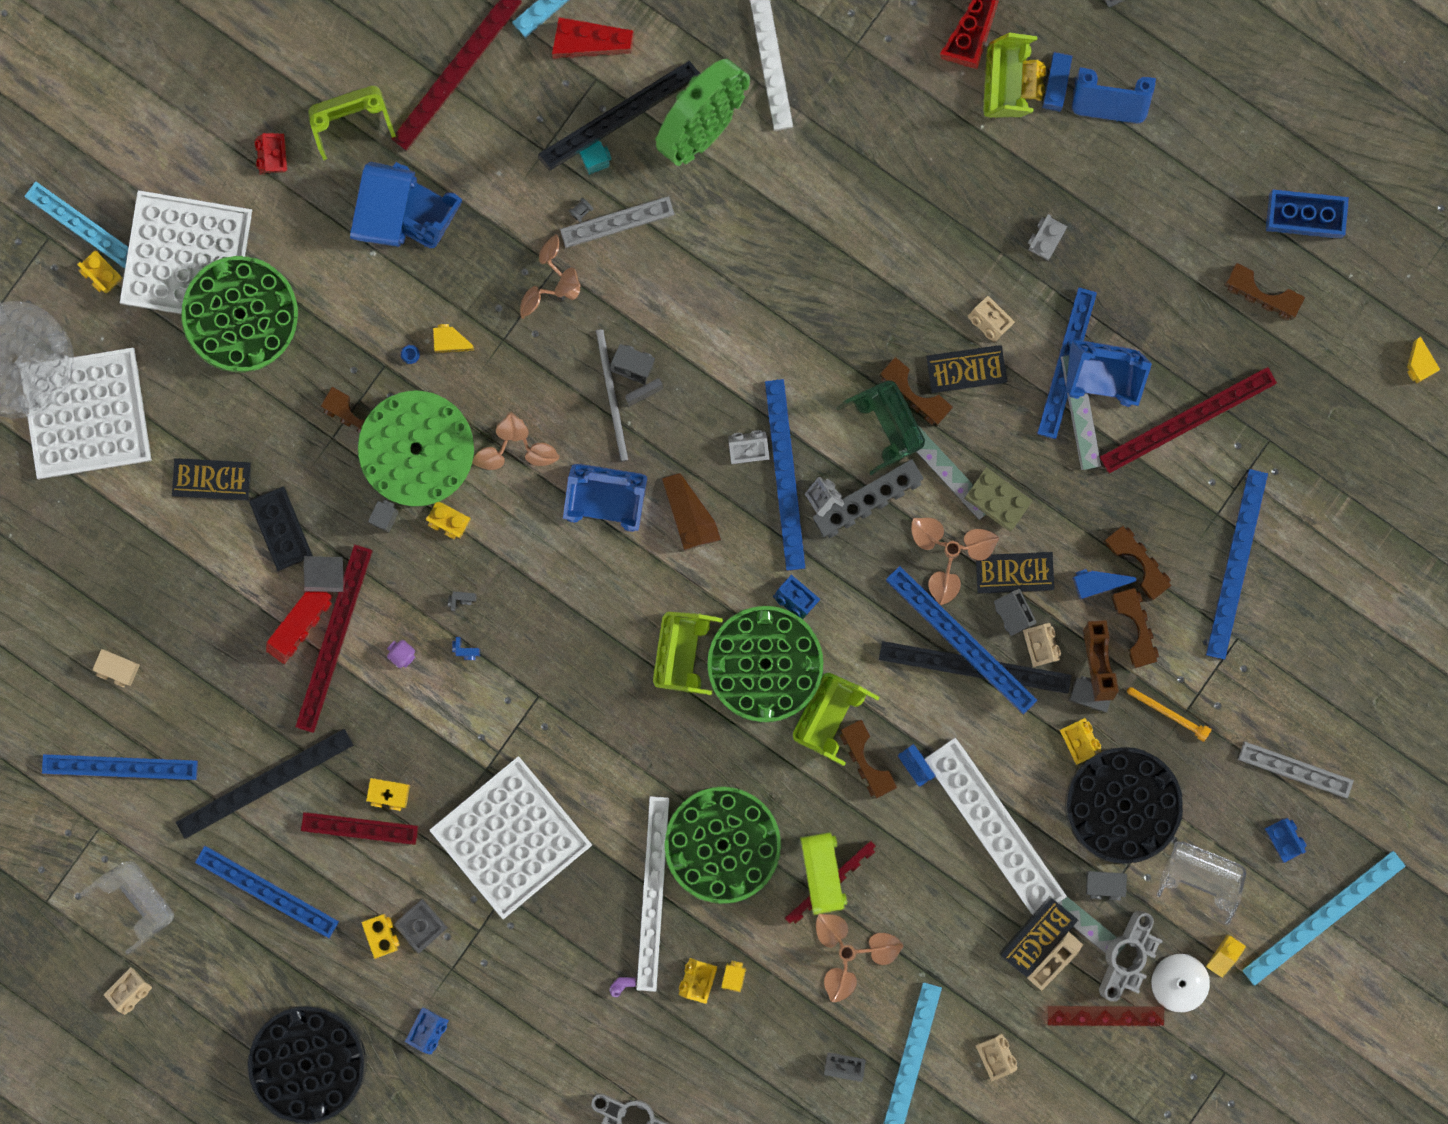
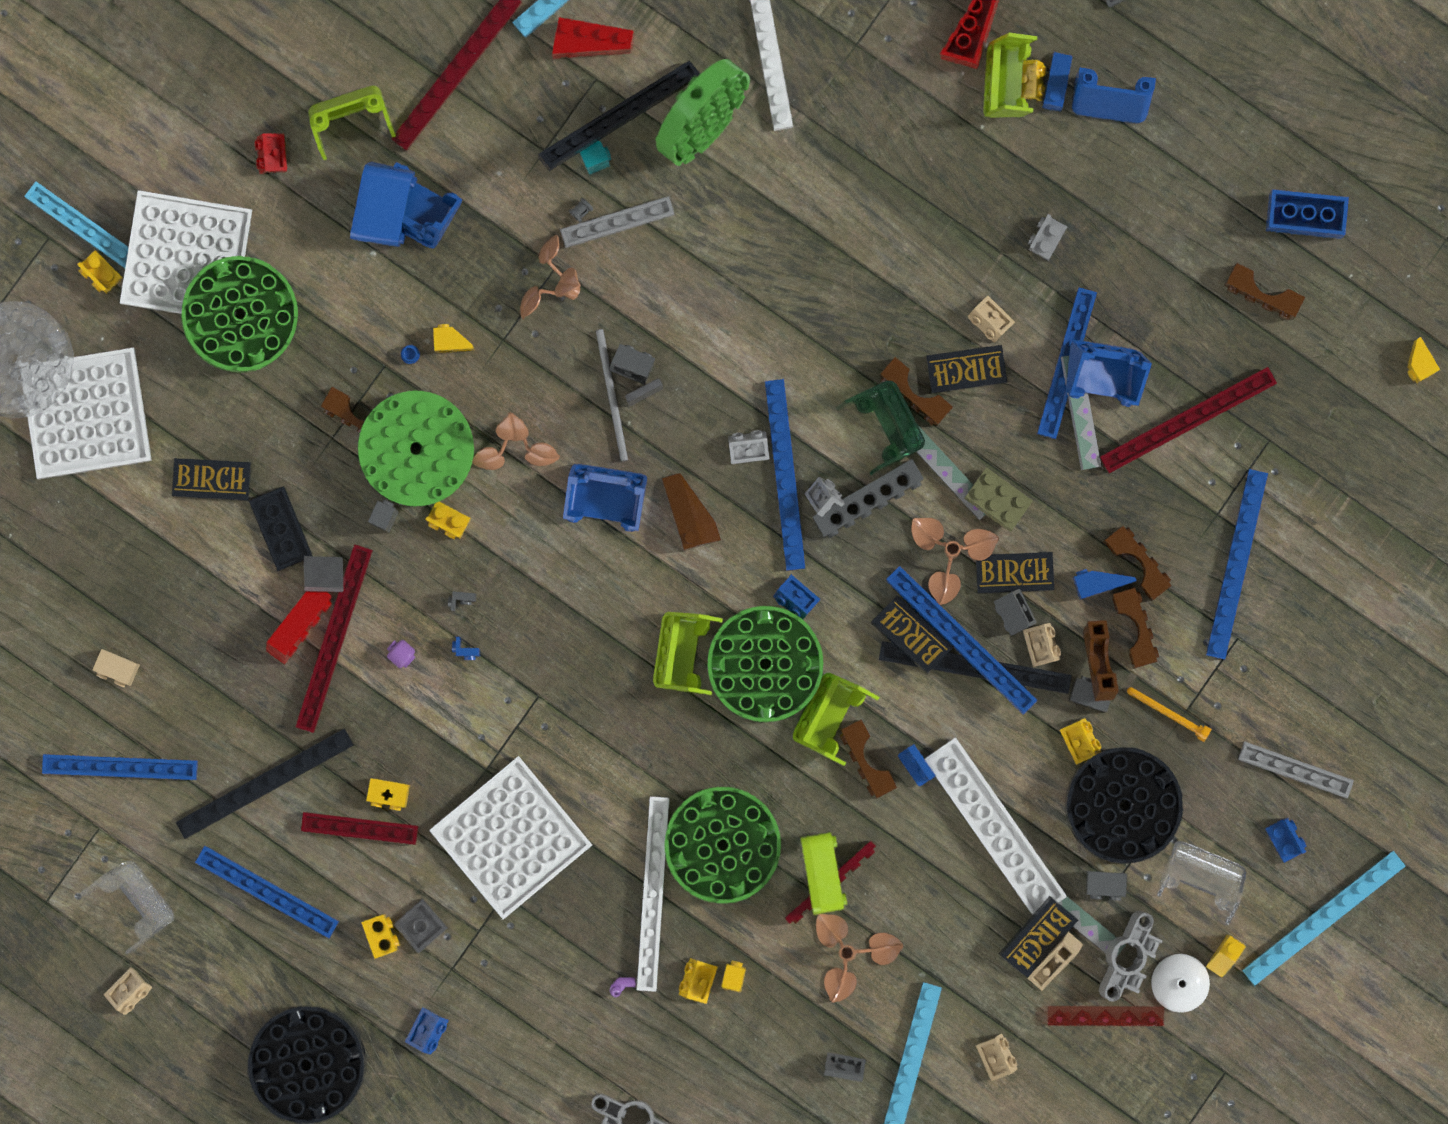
(912, 635): none -> black tile

